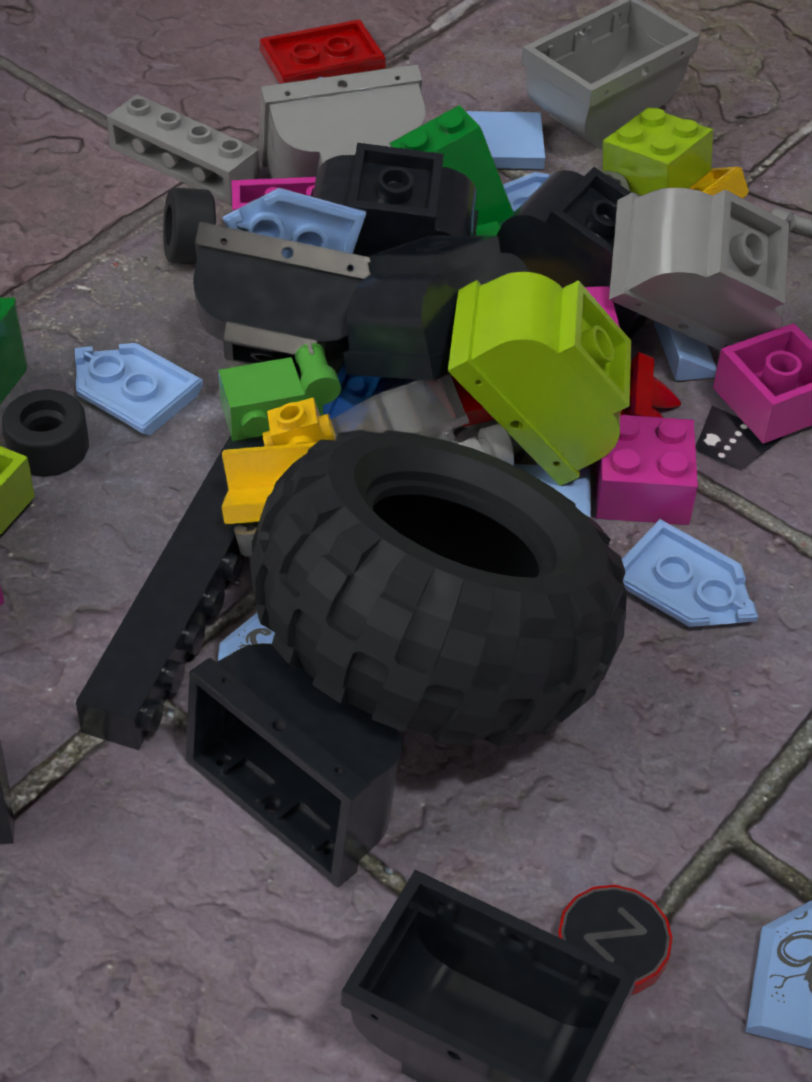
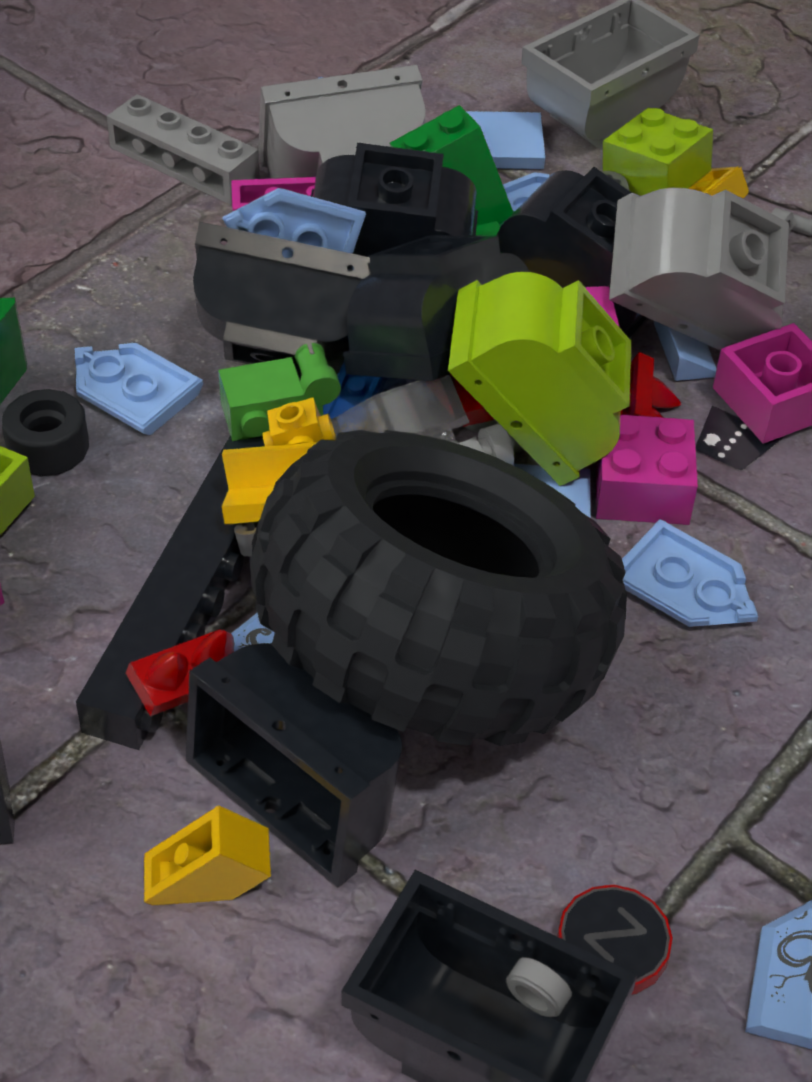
(164, 676): none -> red tile
(181, 220): black tyre -> none
(208, 860): none -> yellow slope
(322, 52): red tile -> none
(538, 987): none -> light grey tile

